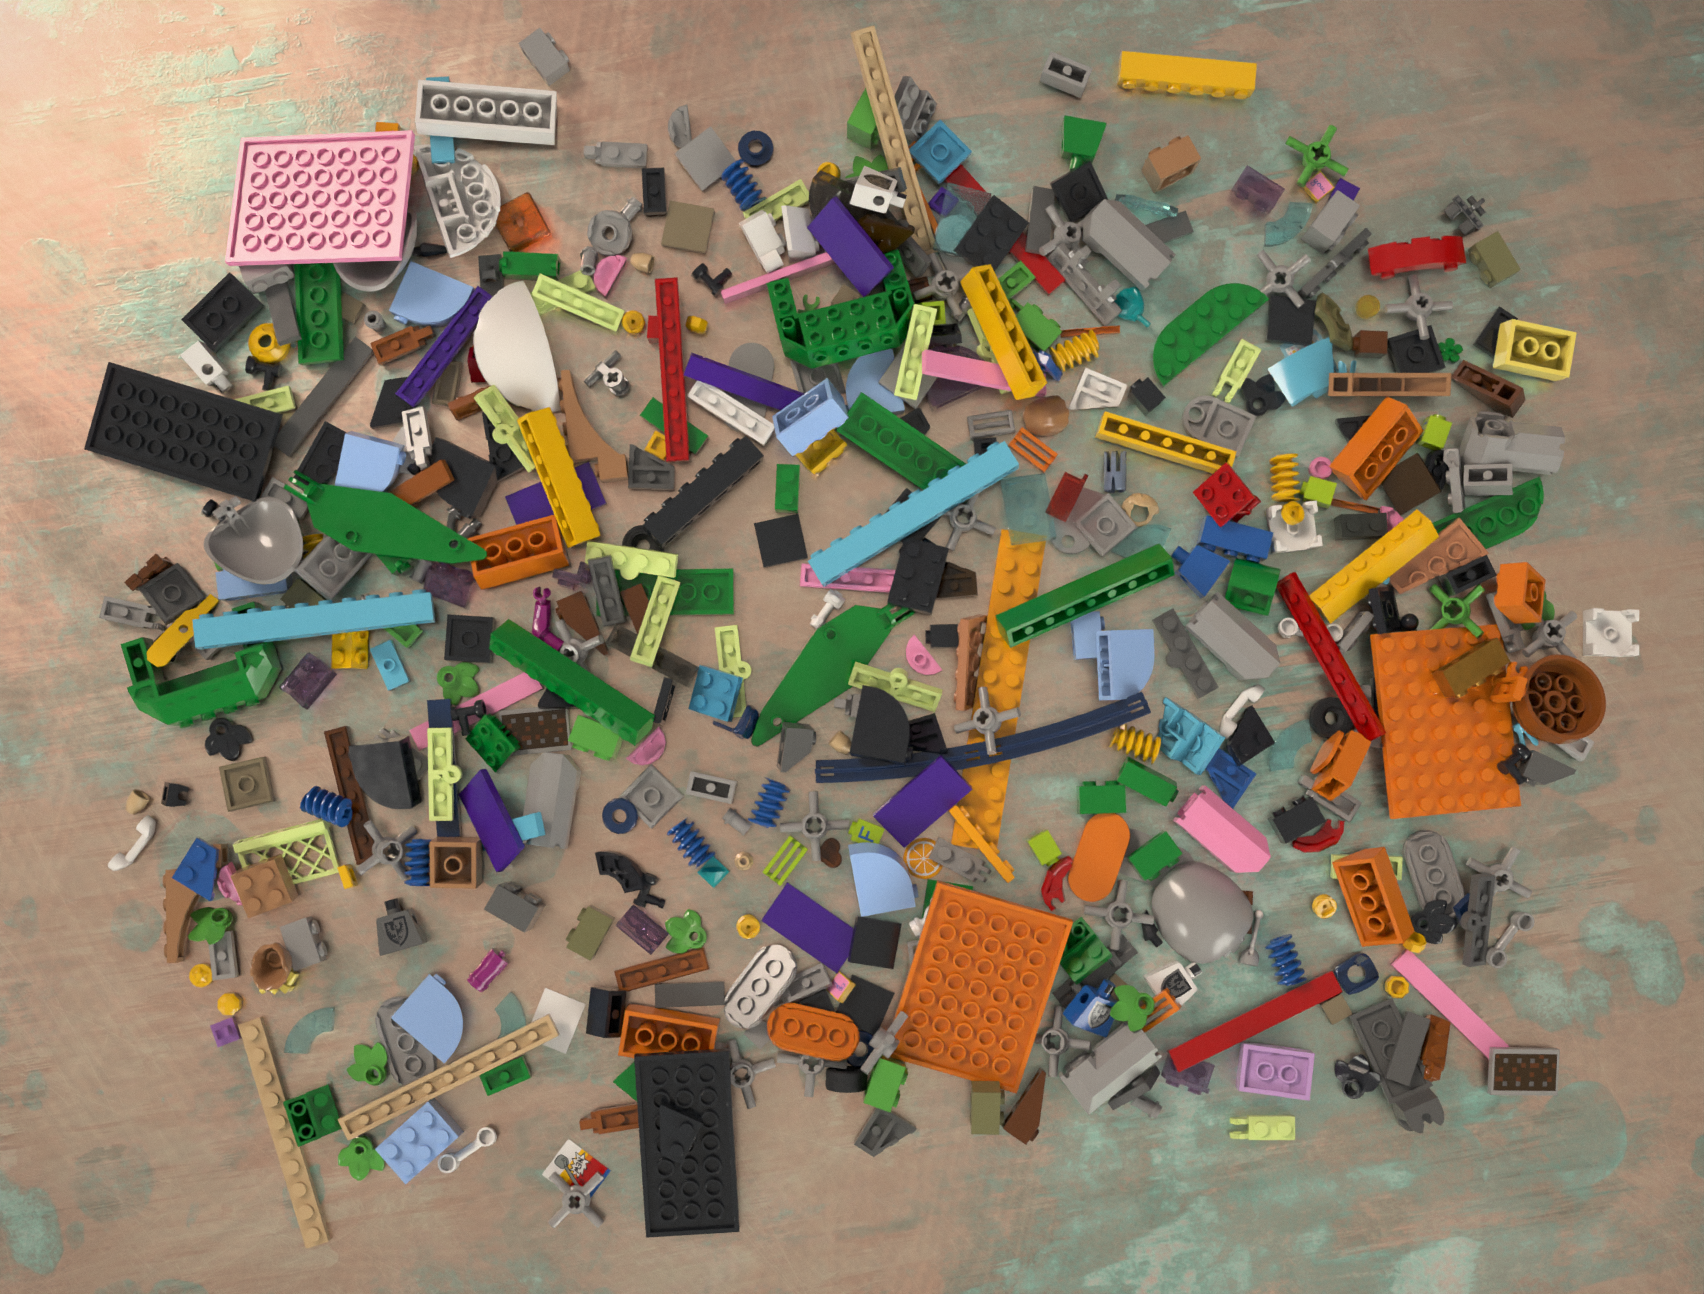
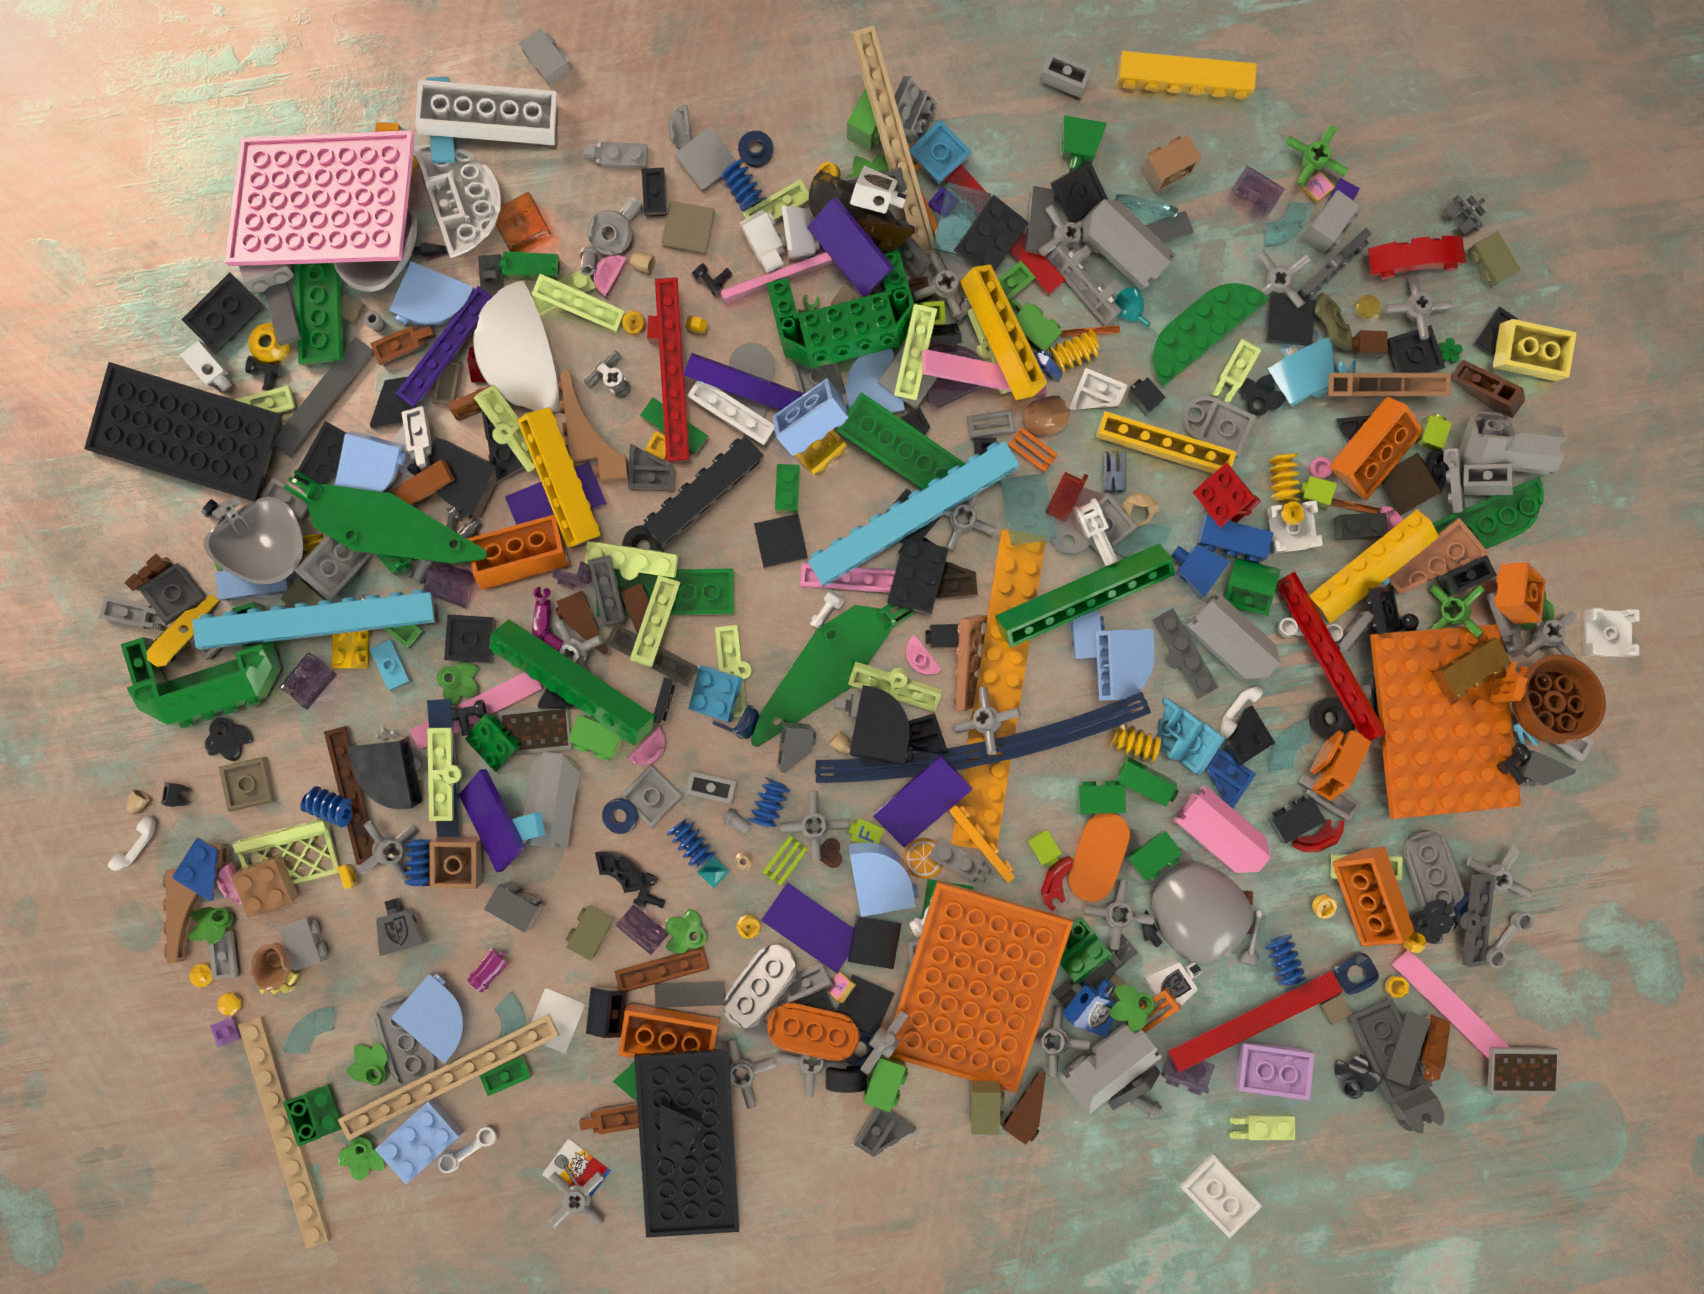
(1093, 525): none -> white connector
(1221, 1195): none -> white tile

